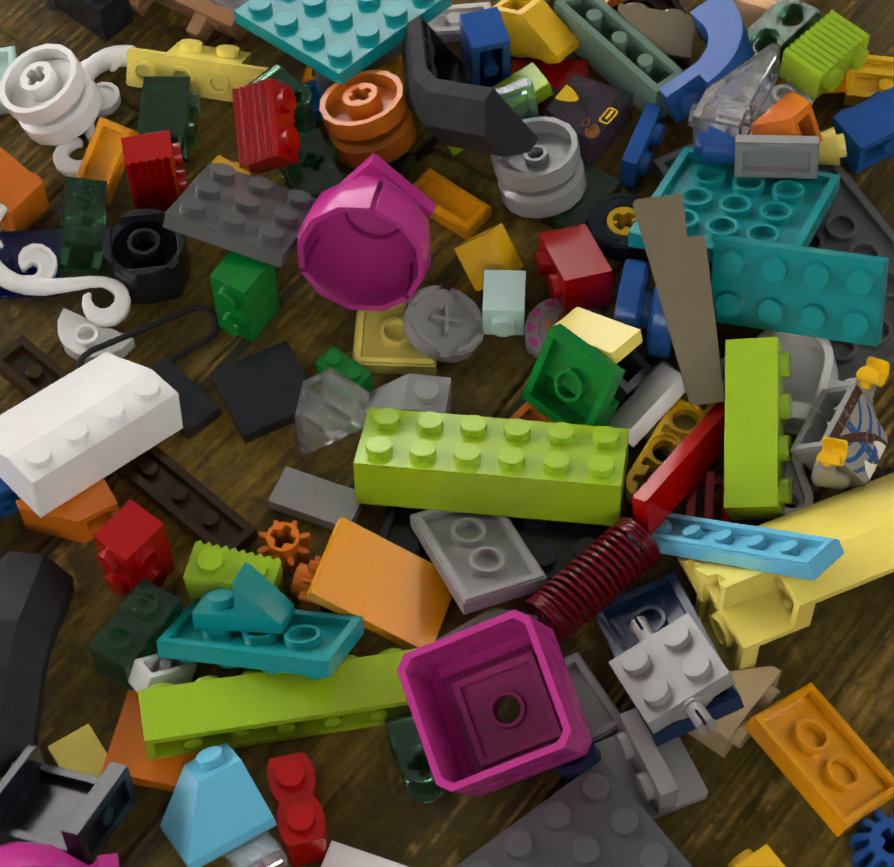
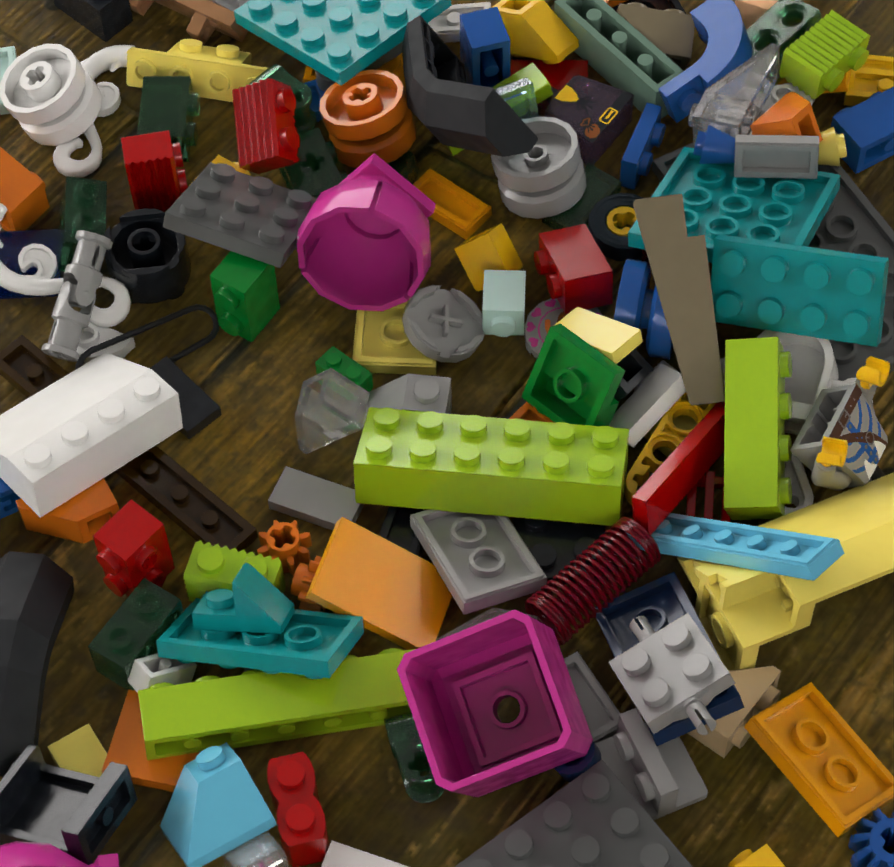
(78, 290): none -> light grey piece
(105, 155): light orange tile -> none
(261, 390): black tile -> none

